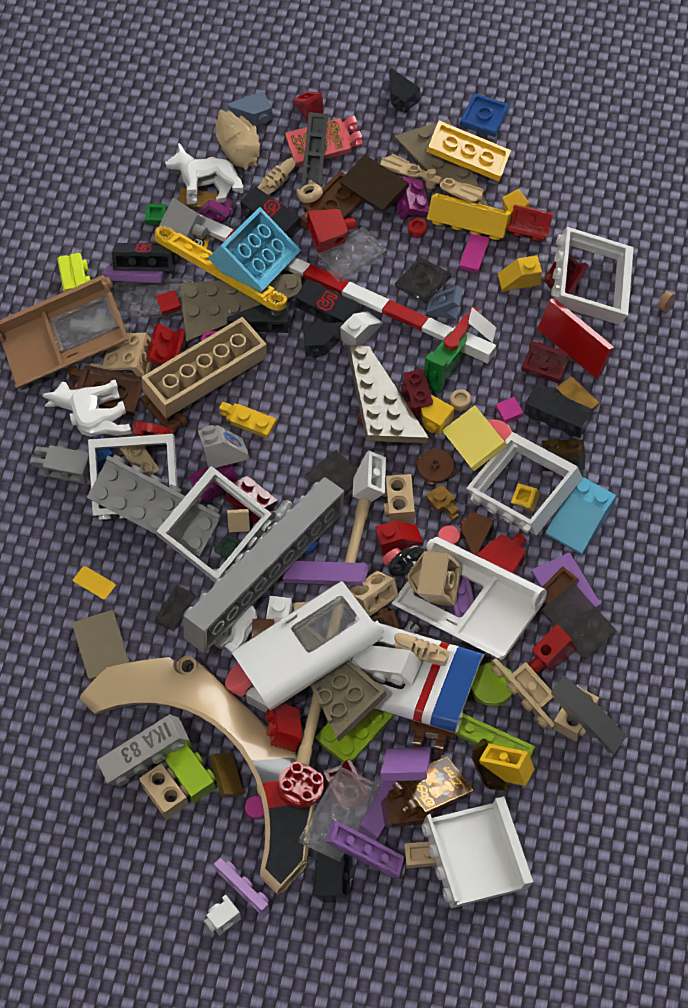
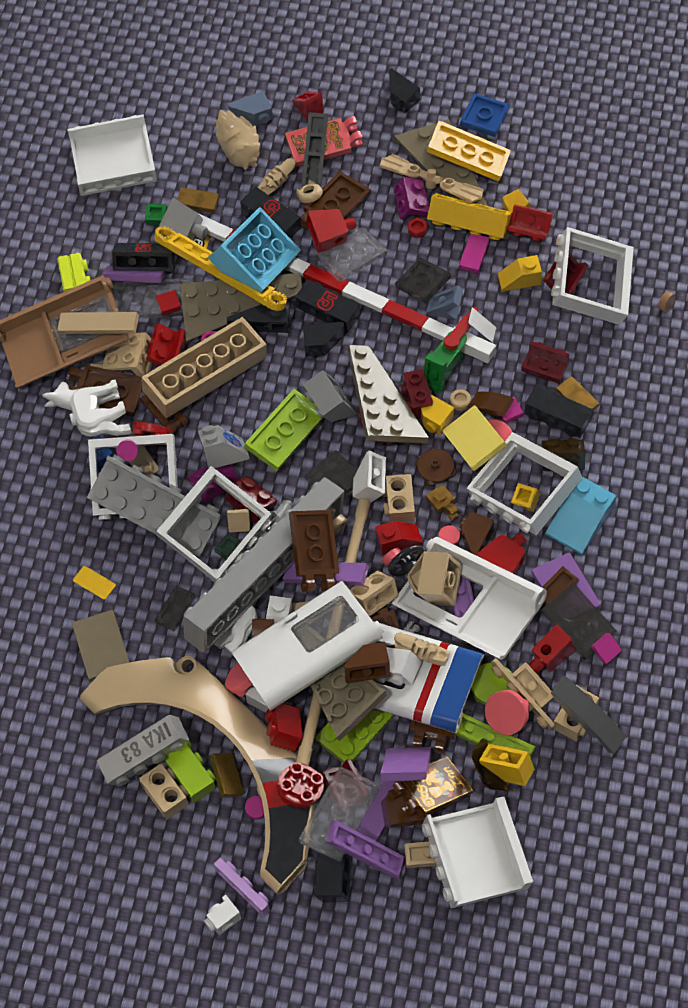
(63, 463): light grey hinge -> none
(98, 323): none -> tan tile
(112, 155): none -> white panel
(127, 450): none -> dark pink tile
(205, 172): white animal -> none
(216, 211): magenta bracket -> none
(248, 419): yellow hinge -> none
(284, 430): none -> lime plate
(314, 548): none -> reddish brown tile
(328, 397): none -> light grey slope
(339, 523): none -> tan tile
(359, 328): white slope -> none
(368, 663): none -> reddish brown slope
(374, 183): dark brown tile -> none
(492, 403): none -> reddish brown slope
(506, 712): none -> coral tile
(575, 338): red tile -> none
(606, 648): none -> dark pink tile

